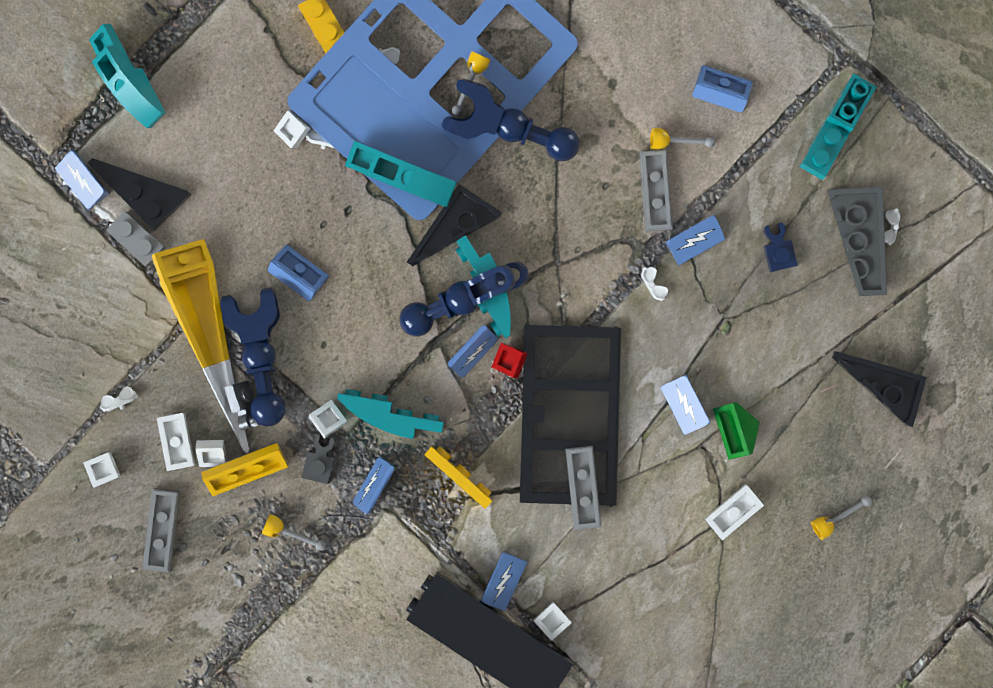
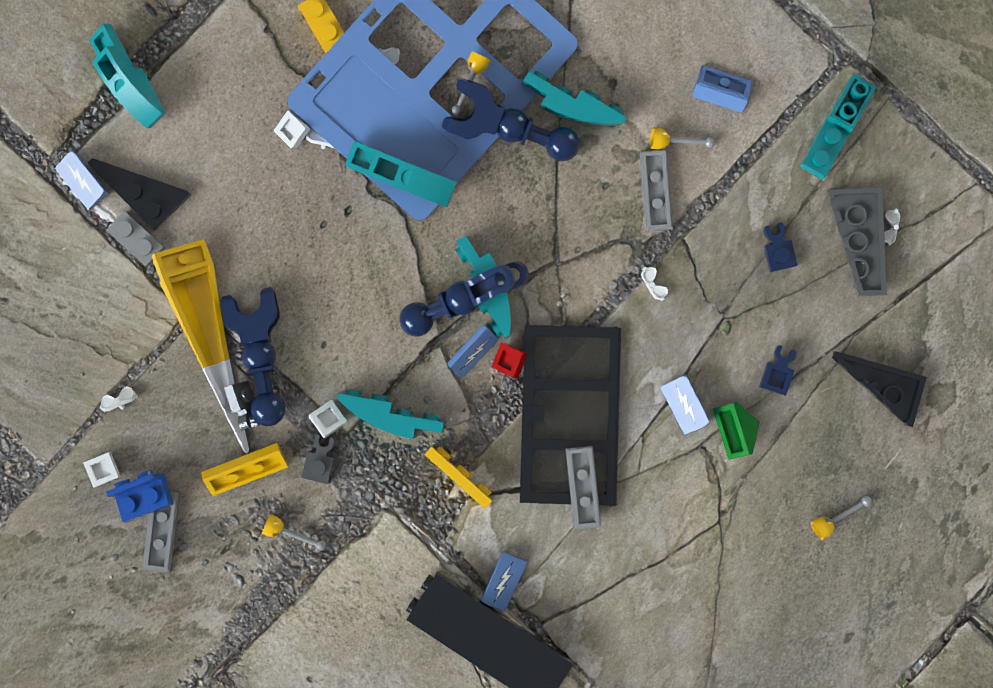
(141, 496): none -> blue bracket
(176, 441): white plate -> none
(211, 453): white plate -> none
(297, 272): medium blue slope -> none
(374, 485): medium blue slope -> none
(462, 217): black wing -> none
(552, 621): white plate -> none
(582, 109): none -> teal slope
(695, 240): medium blue slope -> none
(733, 512): white plate -> none
(777, 375): none -> dark blue plate

